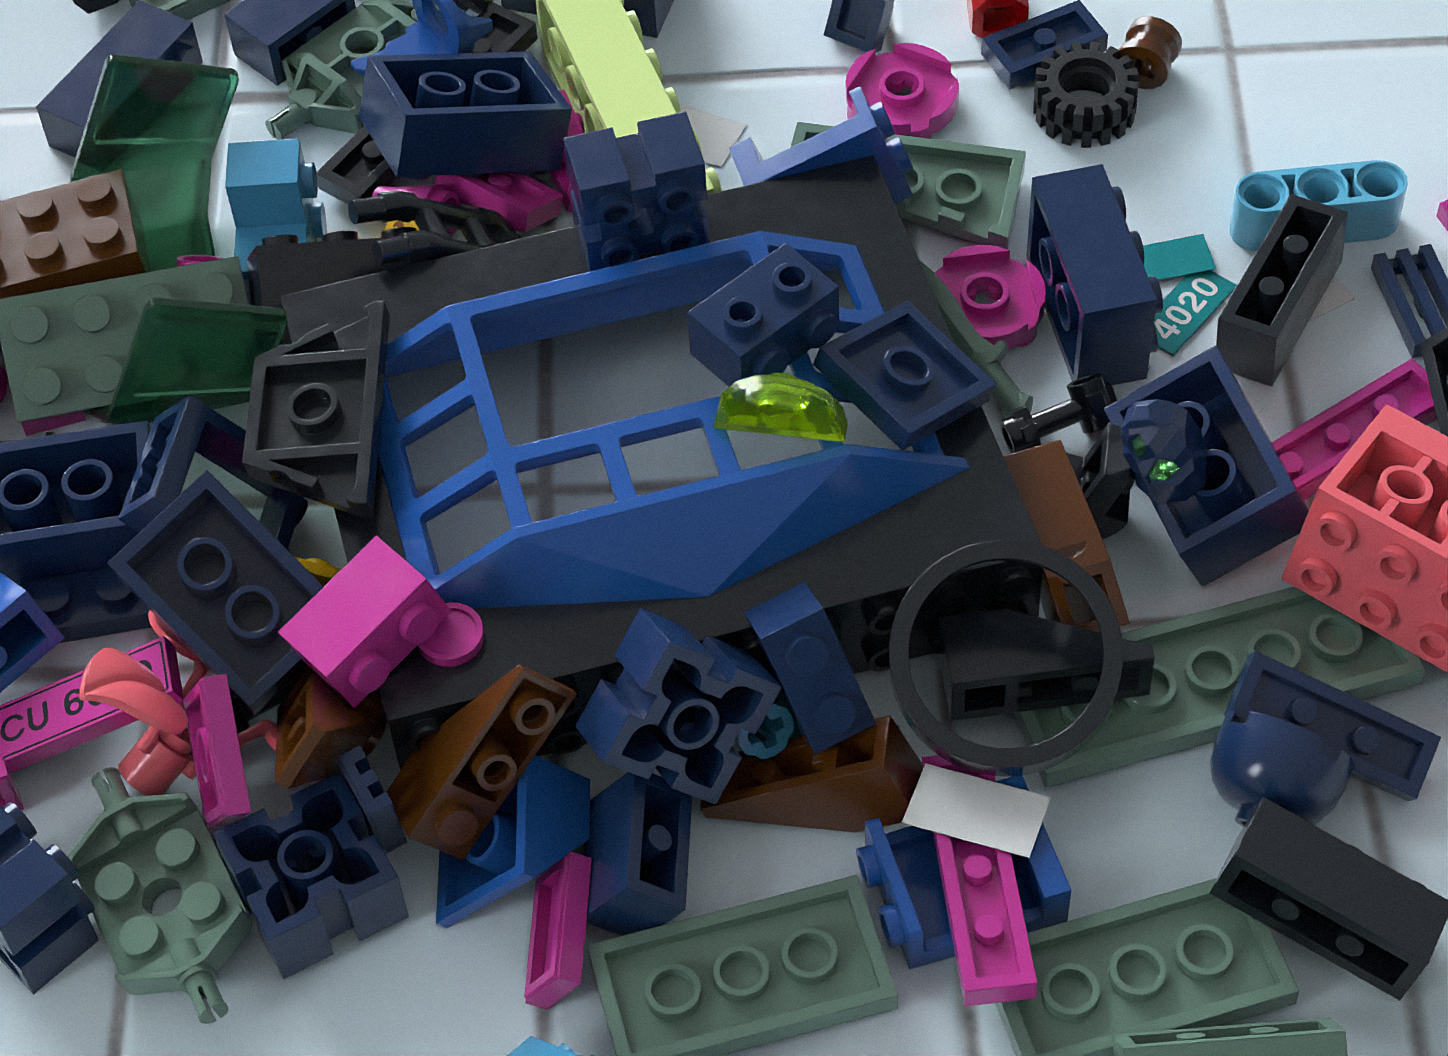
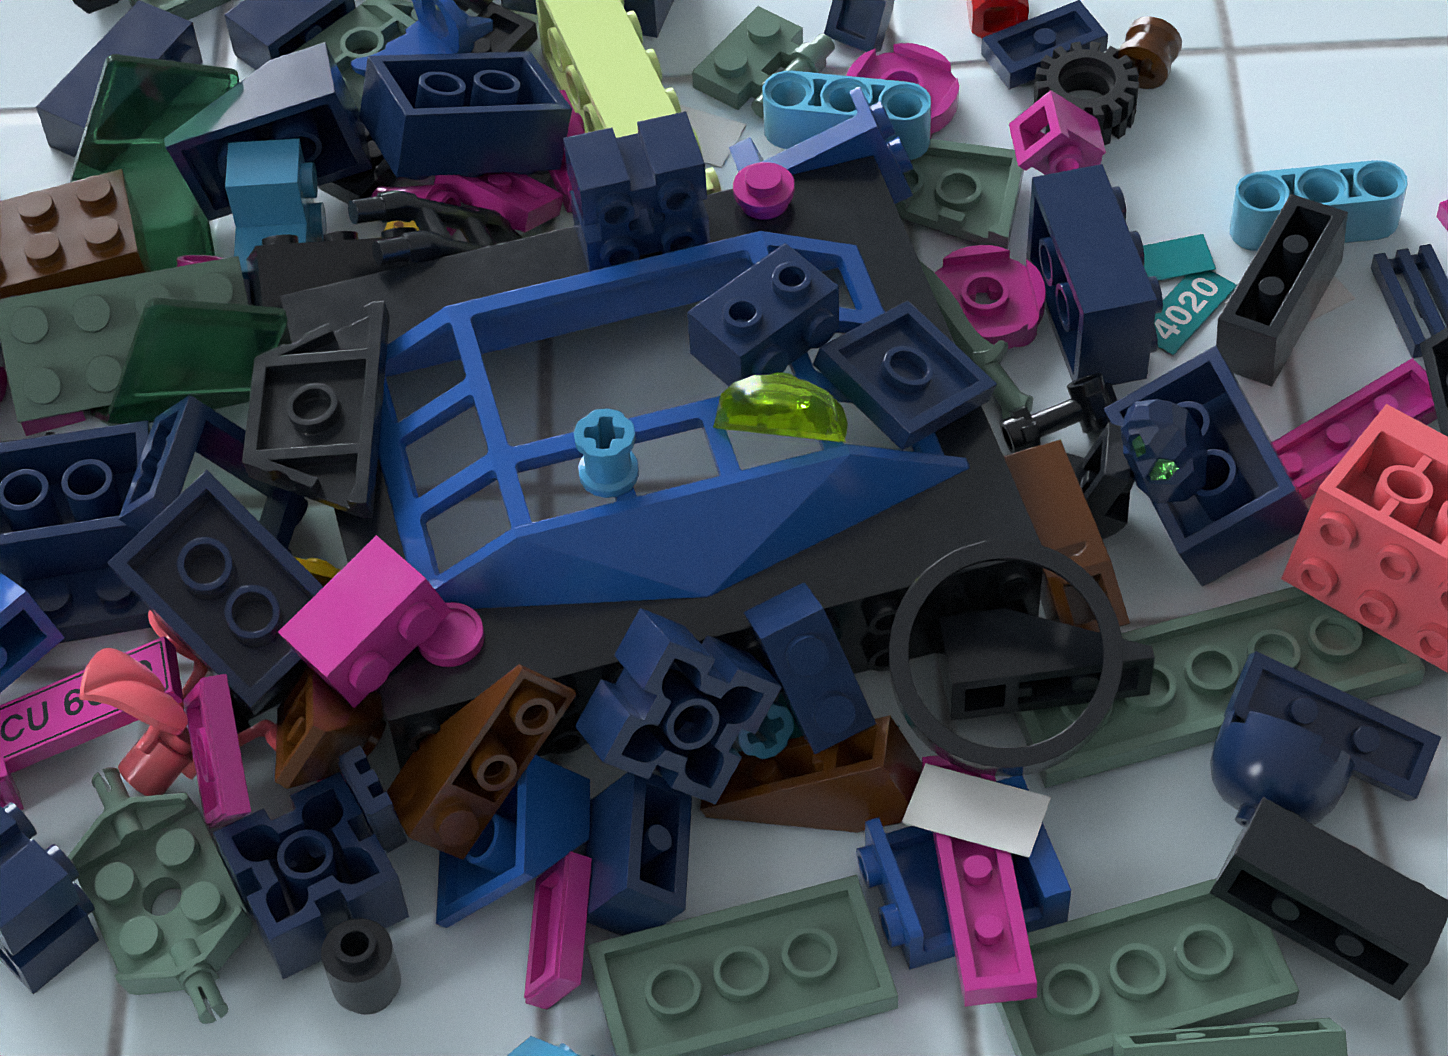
(283, 99): none -> dark blue slope
(361, 966): none -> black brick
(608, 462): none -> dark azure bush
(753, 54): none -> sand green plate
(763, 189): none -> dark pink plate
(809, 103): none -> medium azure beam
(1072, 140): none -> dark pink brick

